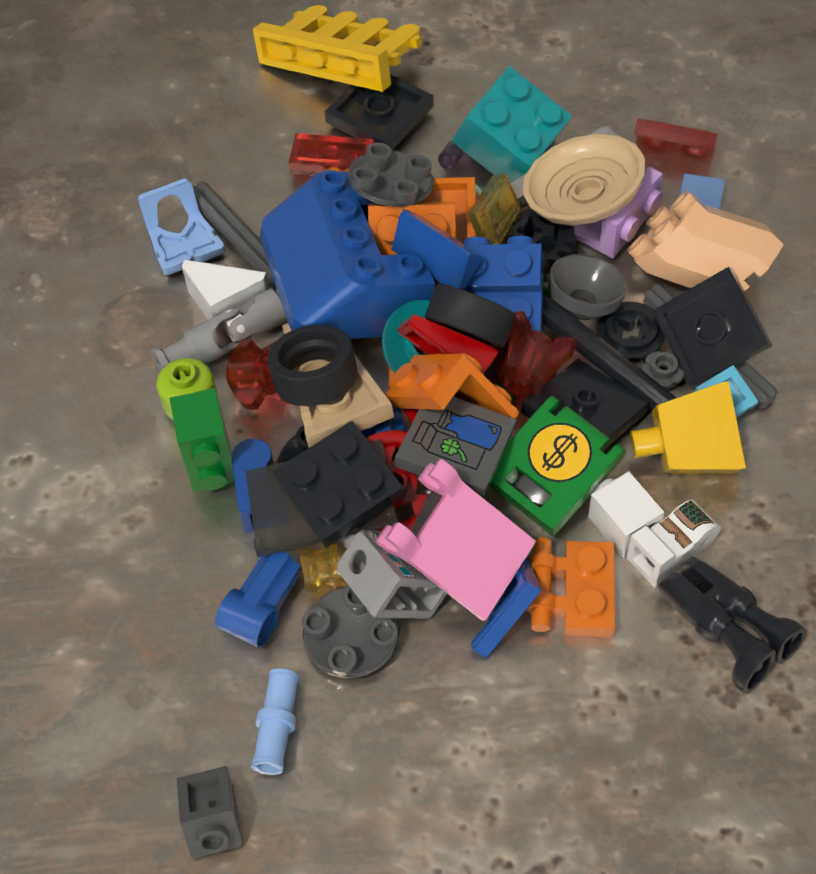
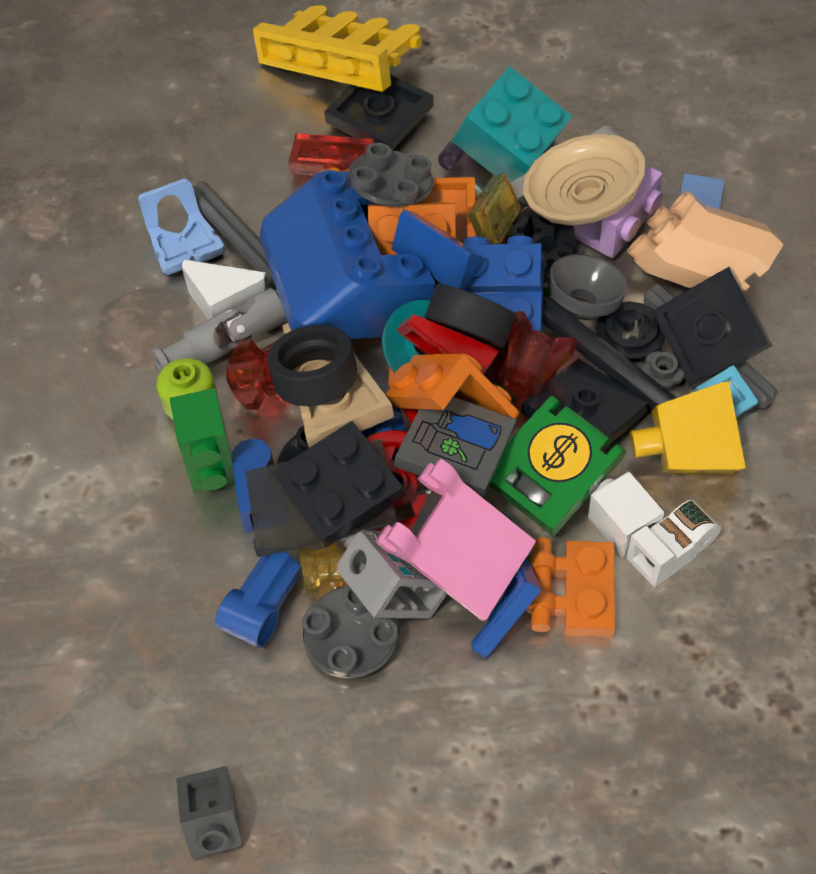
(275, 722): light blue pin -> none
(692, 140): clear red plate -> none
(713, 602): black piece -> none

